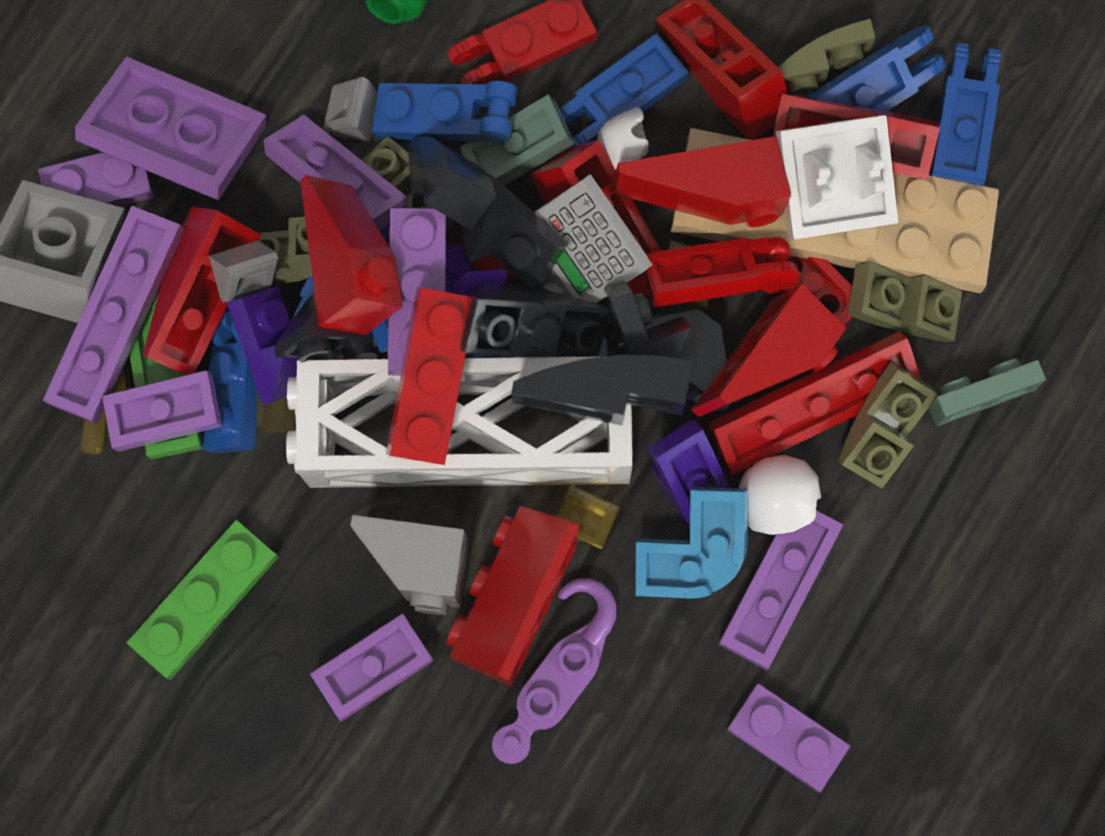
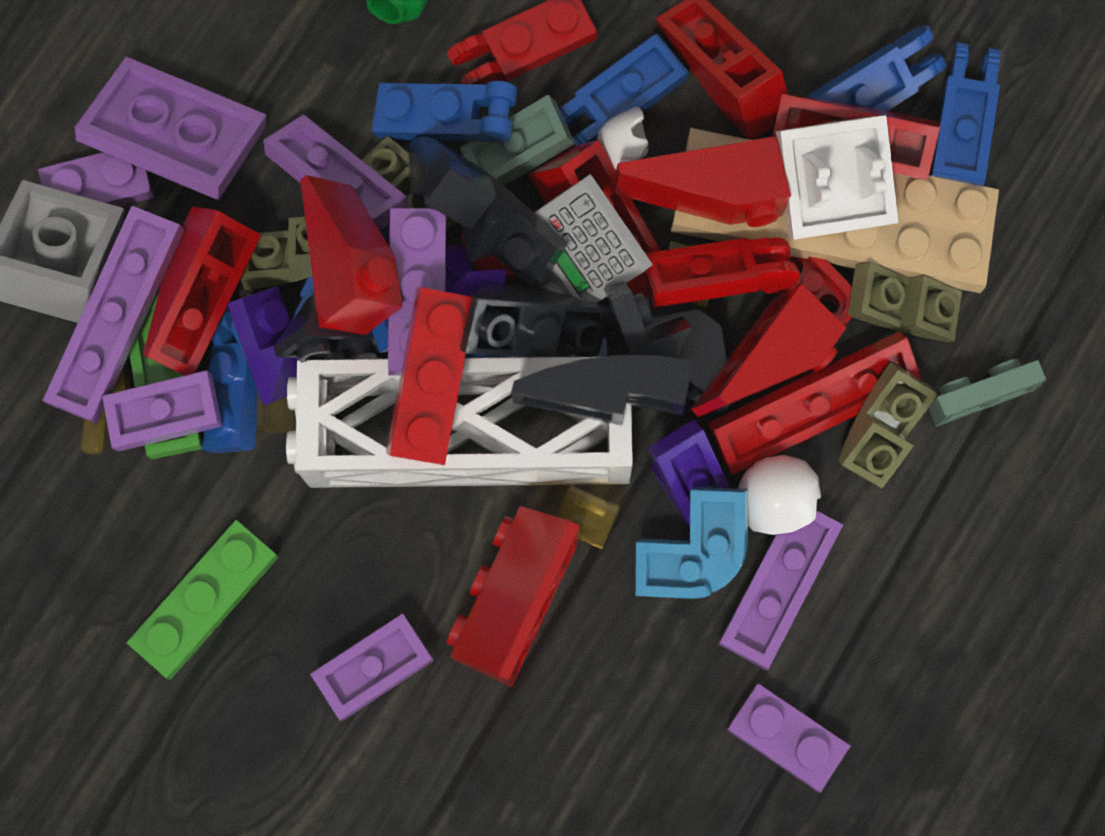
(244, 270): light grey slope -> none
(351, 110): light grey slope -> none
(420, 560): light grey slope -> none
(560, 675): medium lavender piece -> none
(842, 47): olive slope -> none

